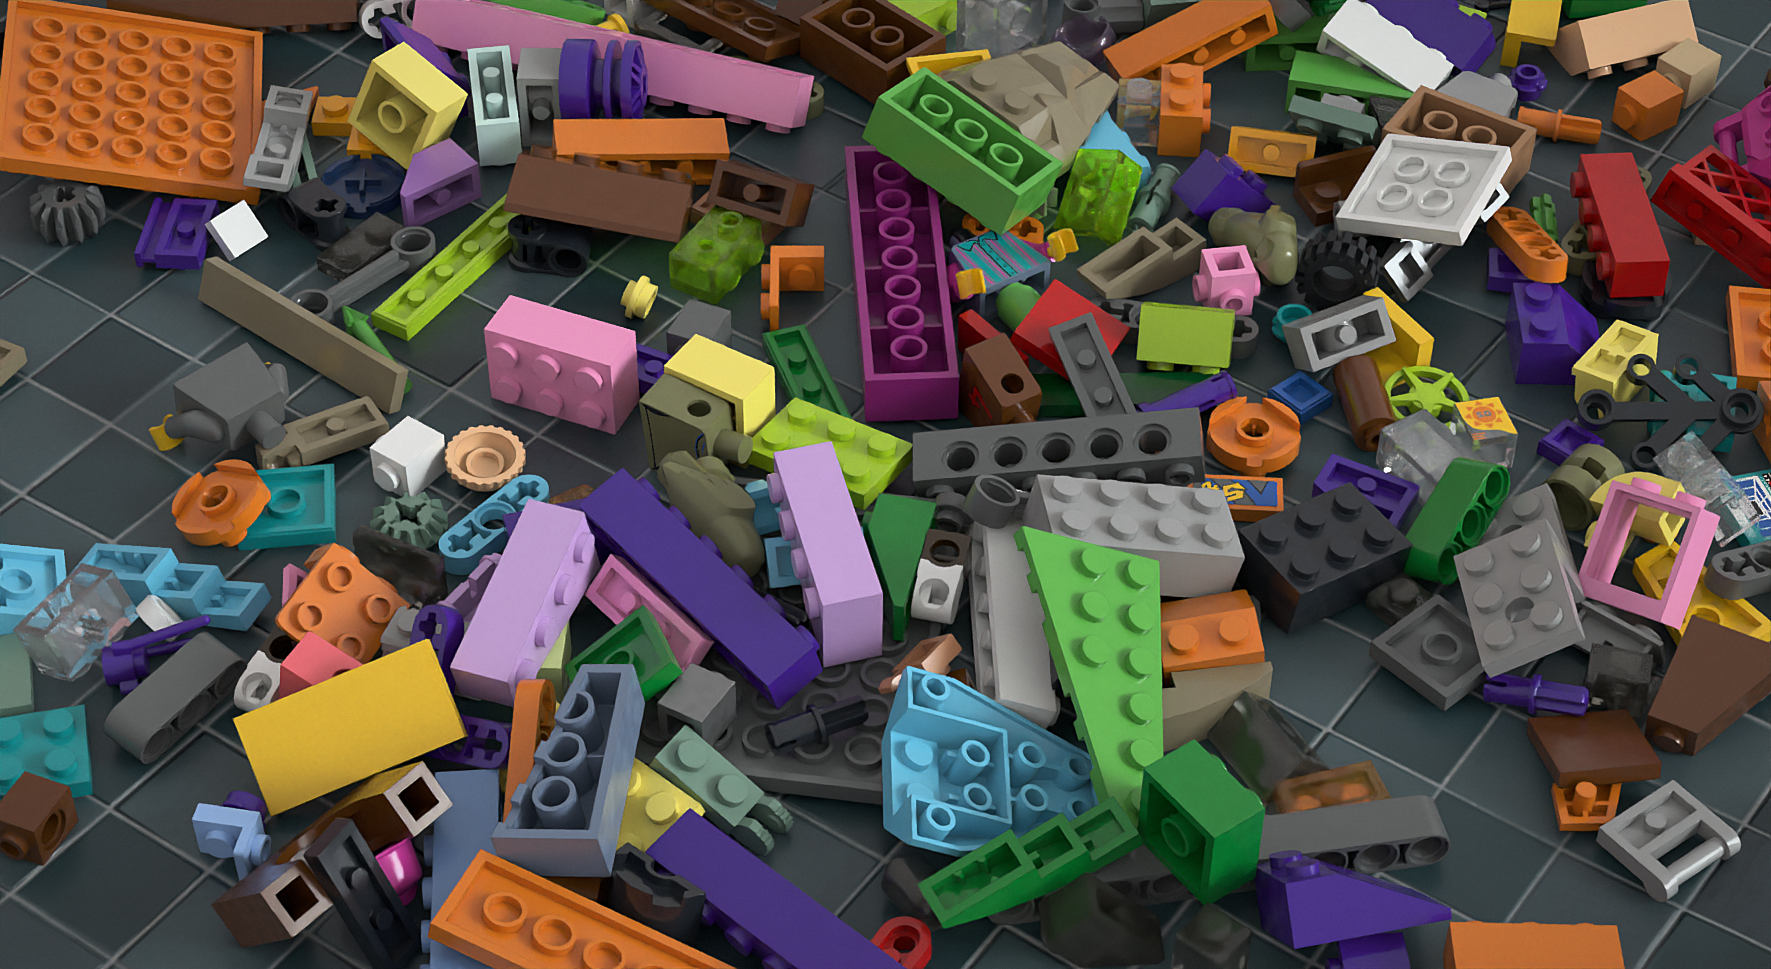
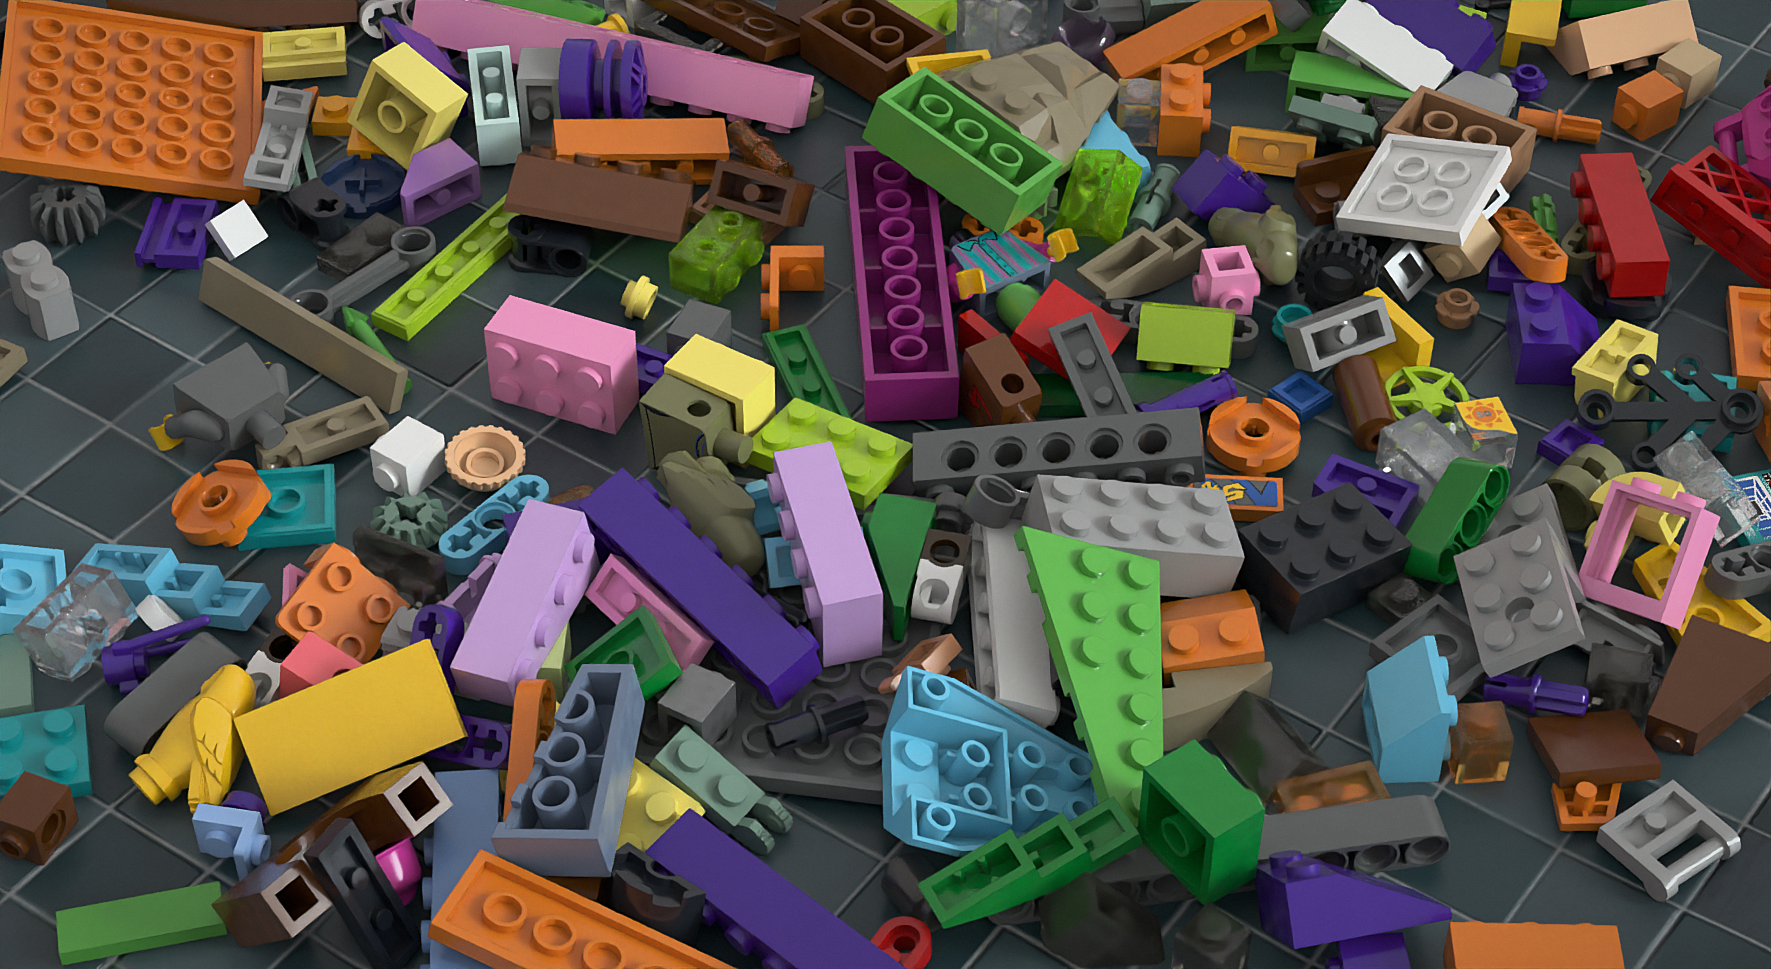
(41, 290): none -> light grey brick
(139, 923): none -> bright green tile
(200, 743): none -> yellow animal
(304, 54): none -> light yellow plate
(757, 149): none -> clear orange pin
(1409, 713): none -> medium azure slope
(1456, 308): none -> medium nougat plate
(1466, 260): none -> tan brick
(1480, 743): none -> clear orange brick

